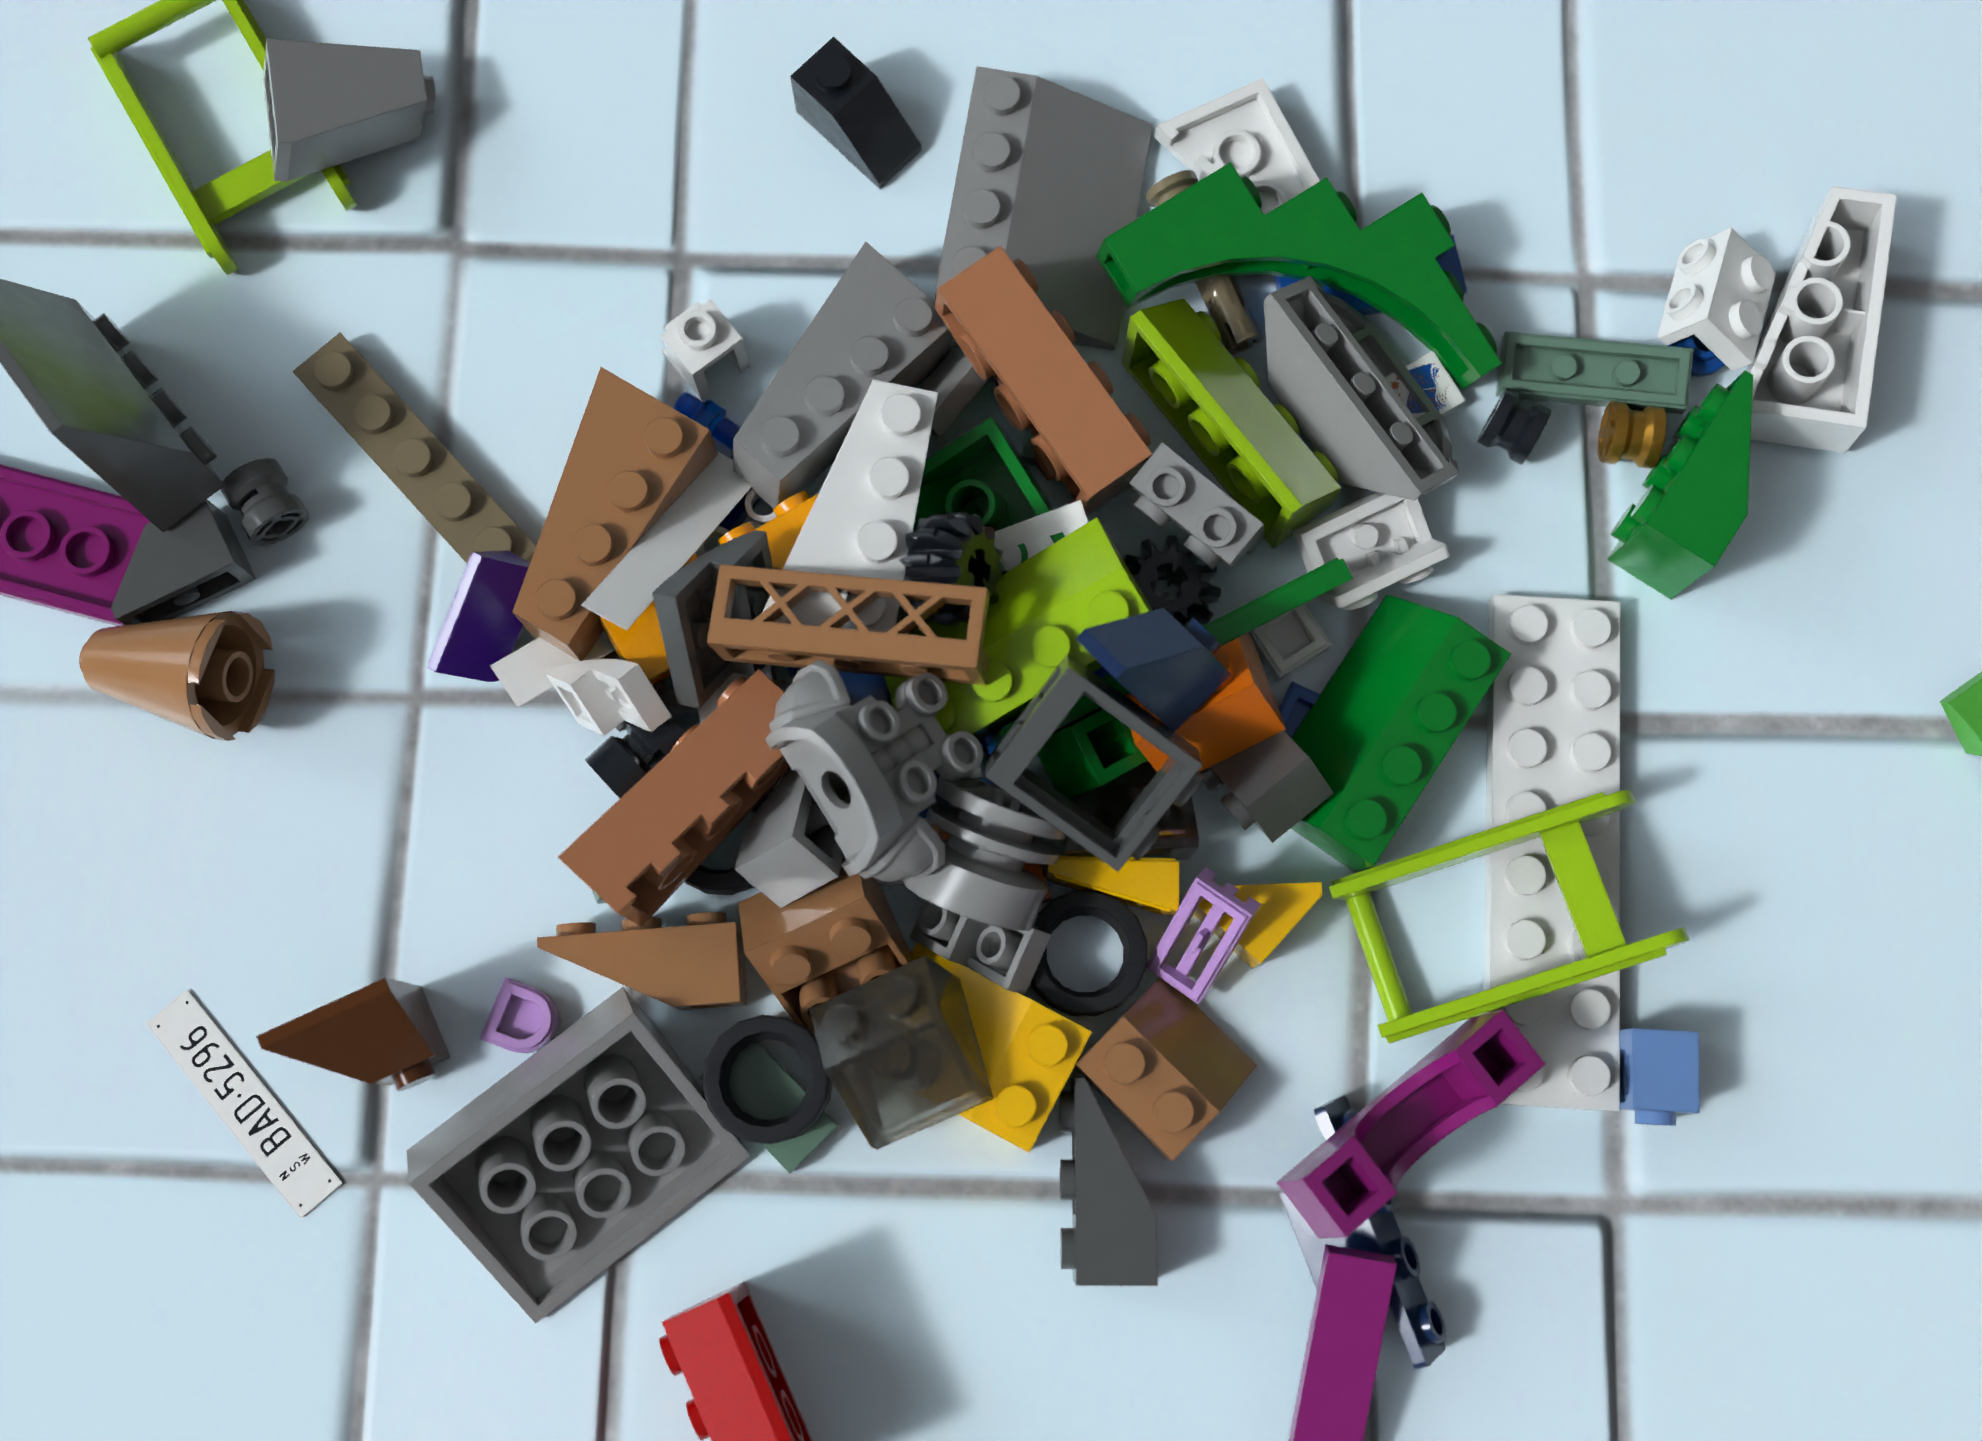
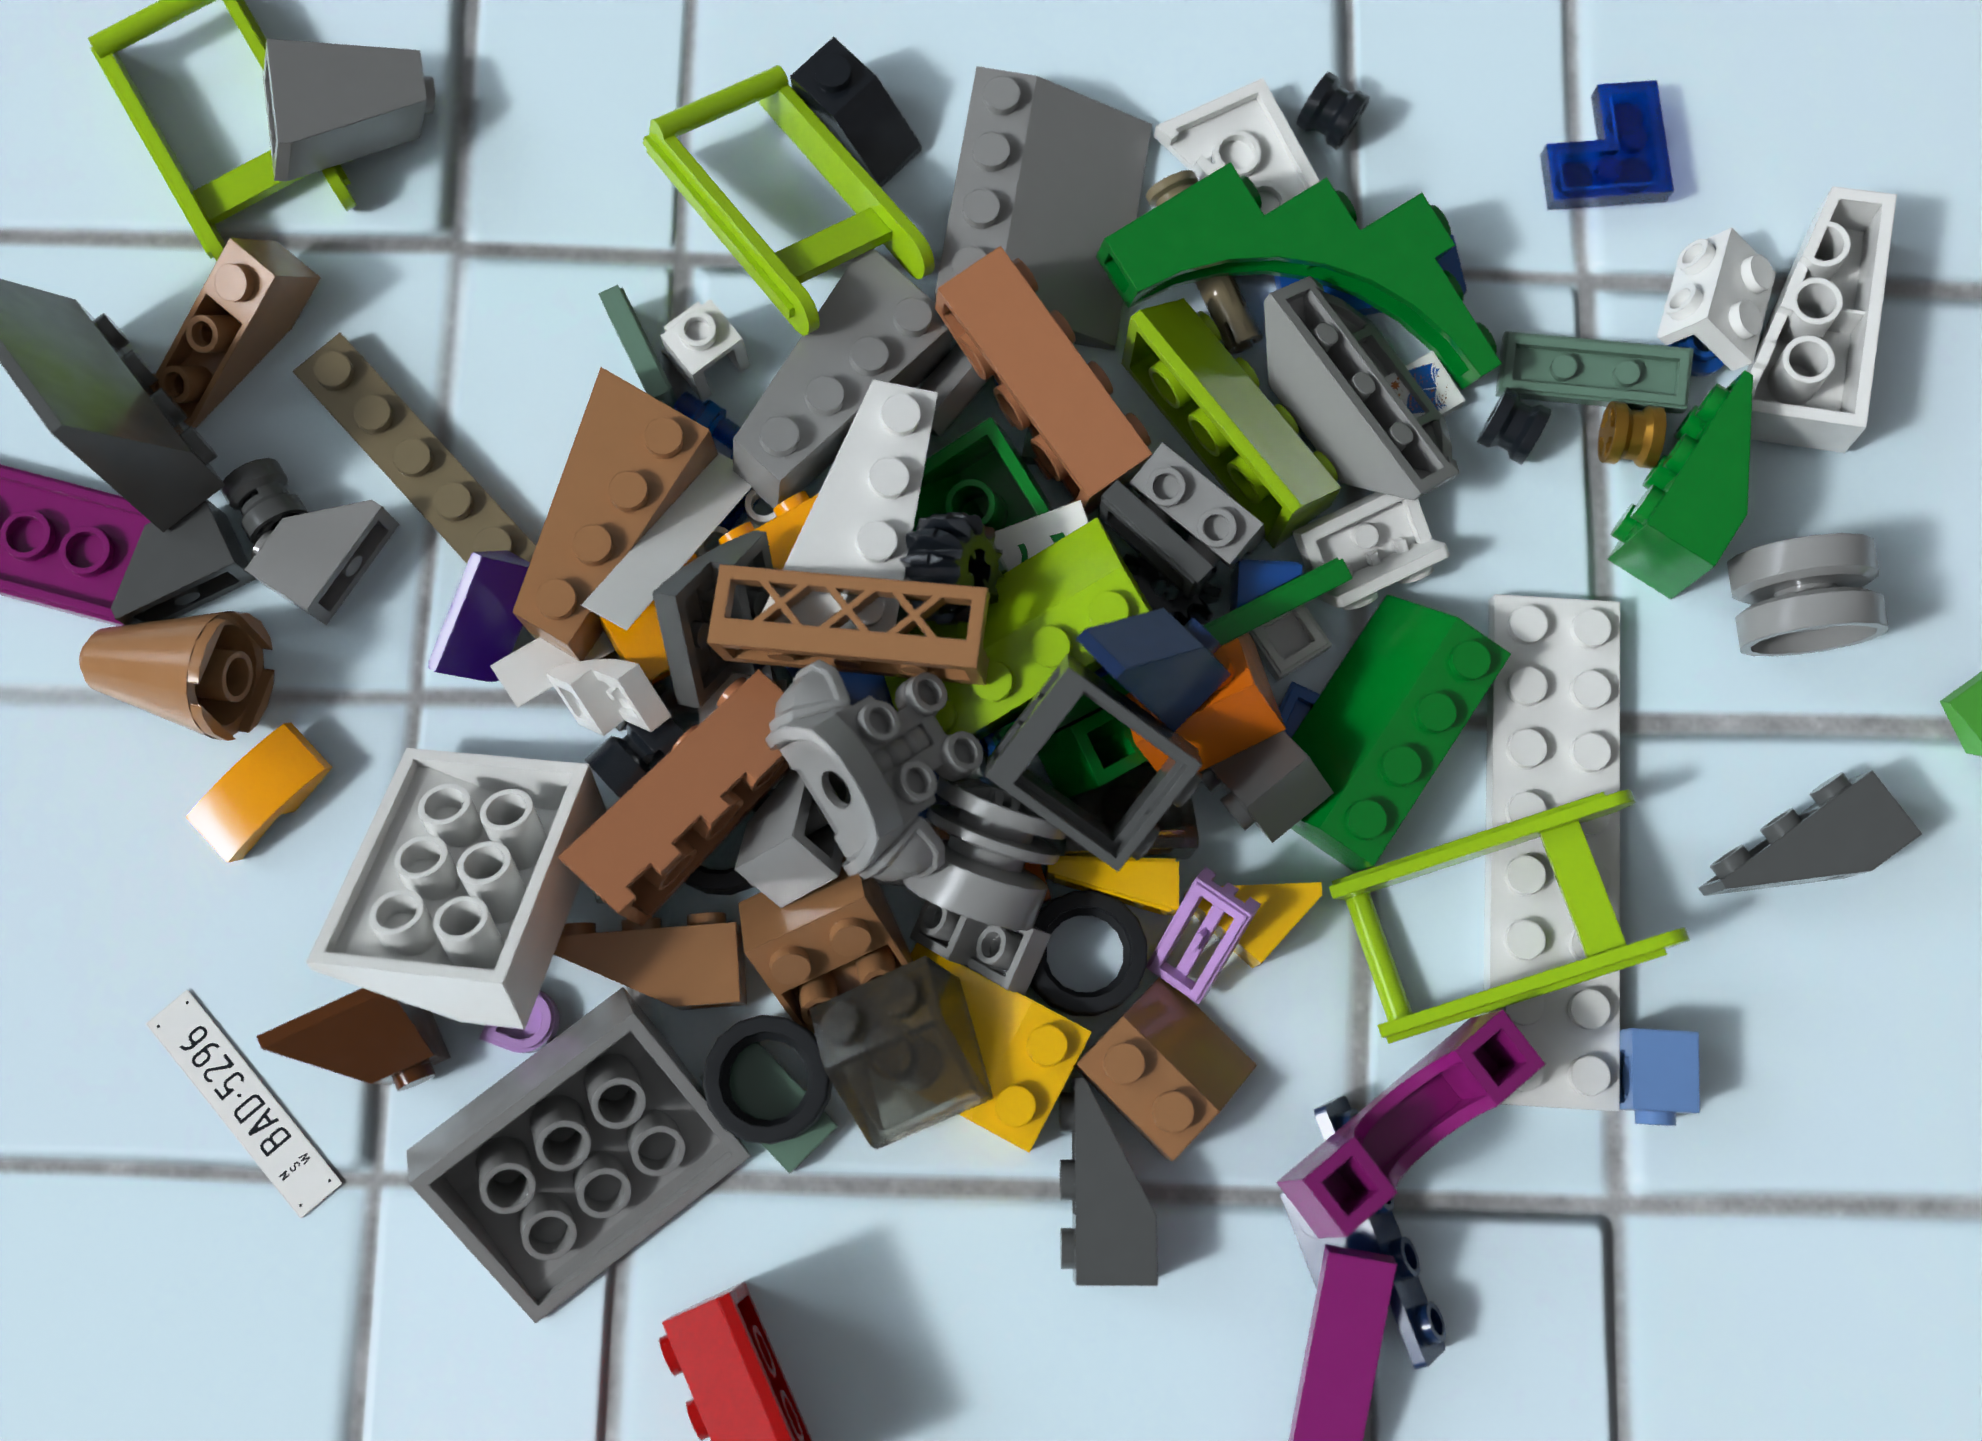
(234, 323): none -> medium nougat slope
(257, 790): none -> light orange slope
(321, 555): none -> light grey slope
(461, 885): none -> white slope
(637, 345): none -> sand green tile
(782, 272): none -> lime piece
(1154, 540): none -> dark grey tile
(1258, 577): none -> blue slope
(1332, 110): none -> black wheel
(1626, 160): none -> clear blue plate
(1807, 595): none -> light grey wheel
(1838, 837): none -> dark grey slope

